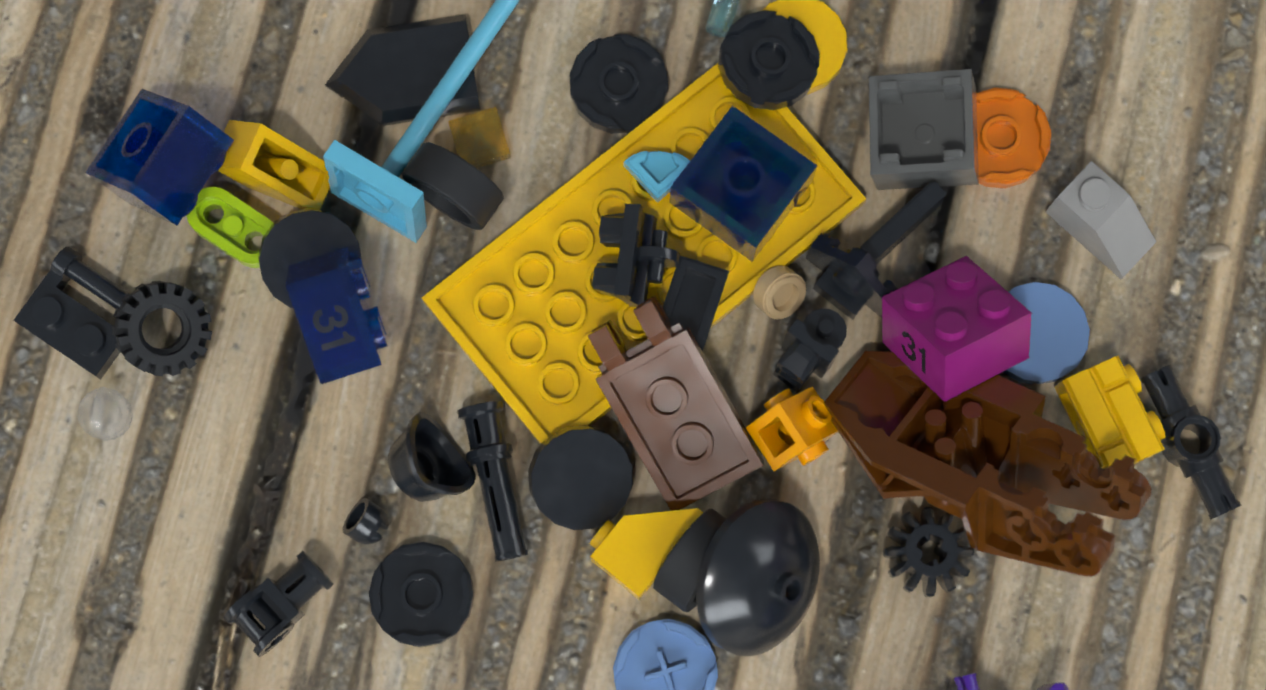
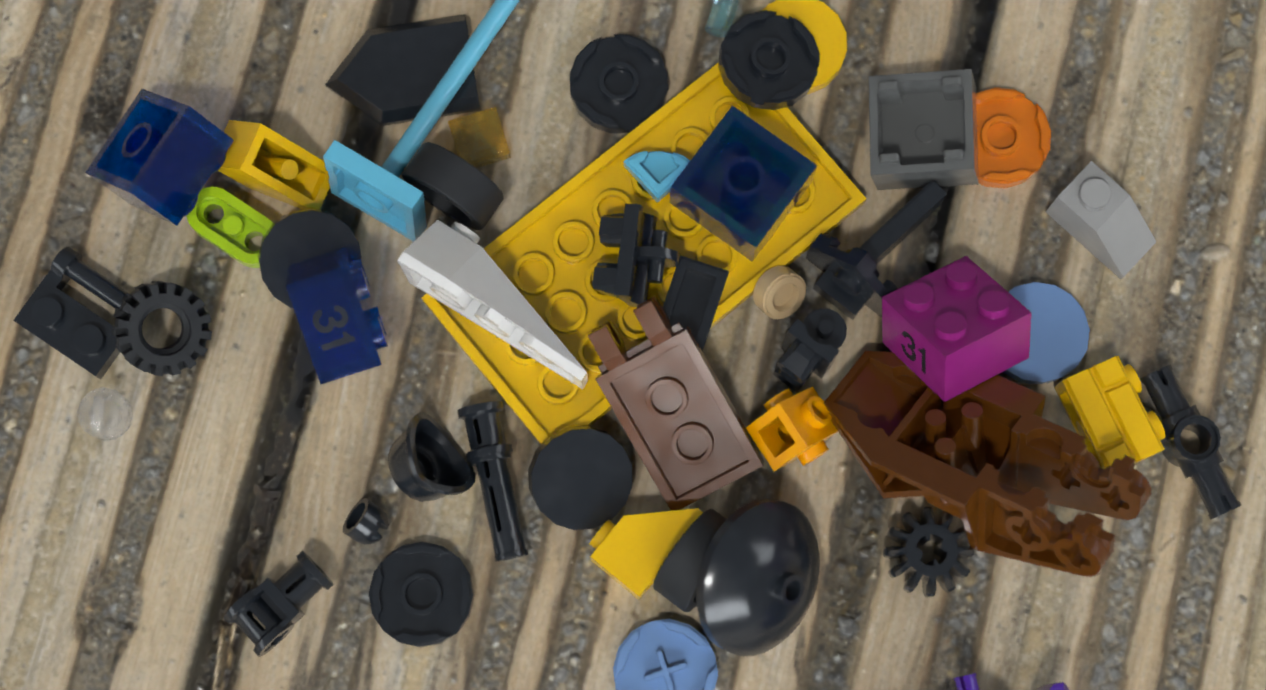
(466, 279): none -> white wedge

